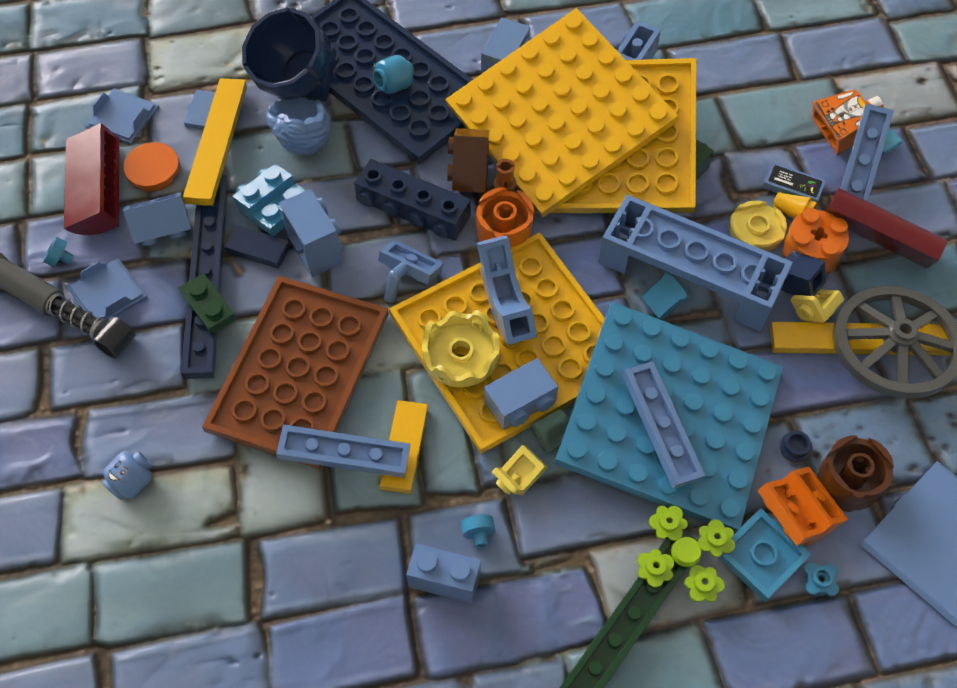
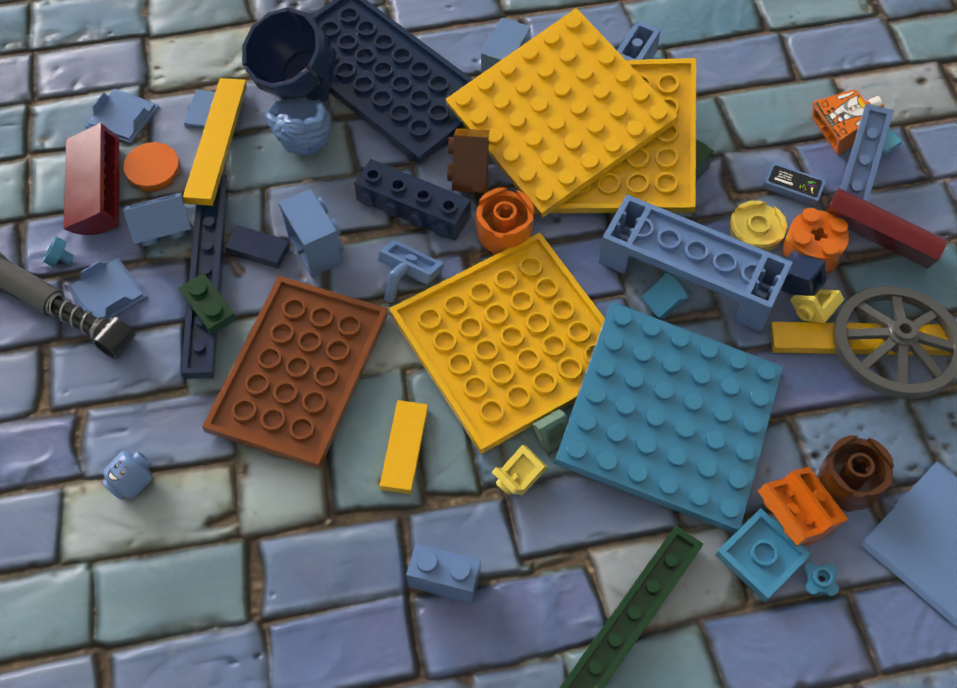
(262, 196): dark azure plate -> none
(343, 451): medium blue plate -> none
(393, 74): dark azure head -> none
(460, 331): light yellow plate -> none
(478, 528): dark azure tile -> none
(503, 292): medium blue arch -> none
(505, 173): dark orange pin -> none
(521, 394): medium blue brick -> none
(663, 425): medium blue plate -> none
(686, 553): lime plant -> none
(792, 204): yellow cone -> none
(796, 446): dark blue plate -> none

